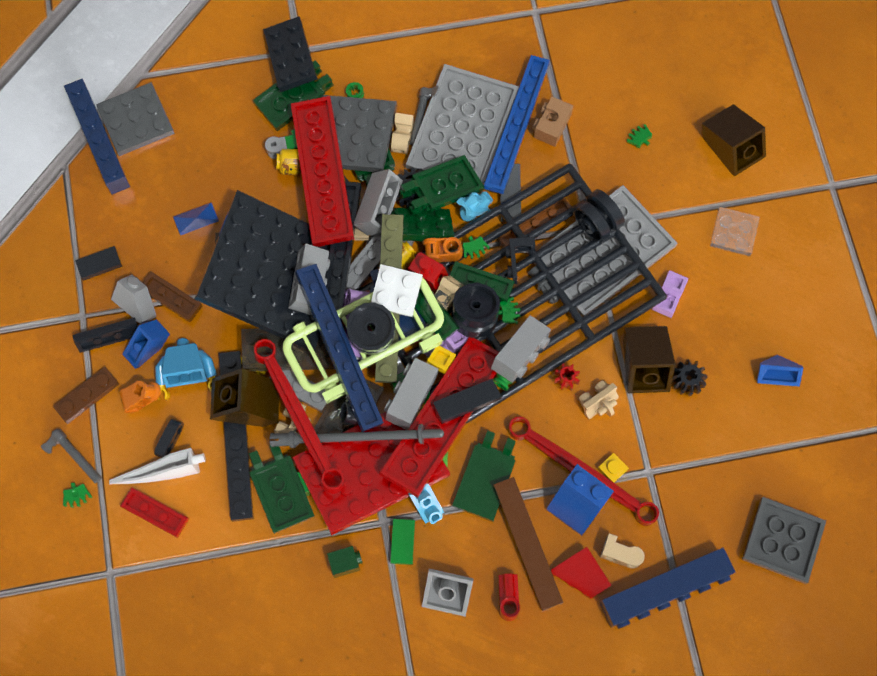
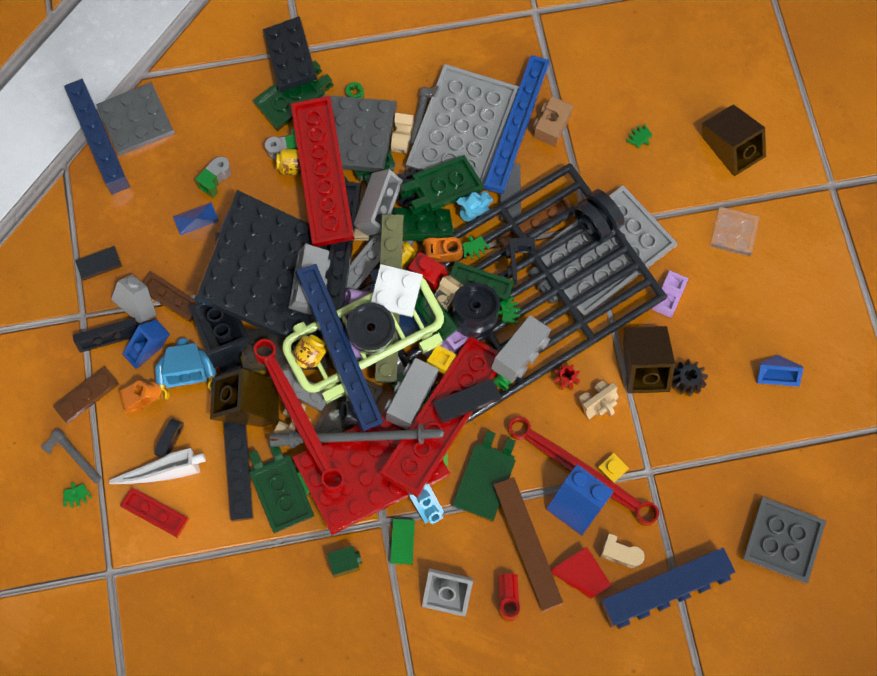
(212, 176): none -> leg
(221, 333): none -> black slope
(309, 351): none -> yellow head

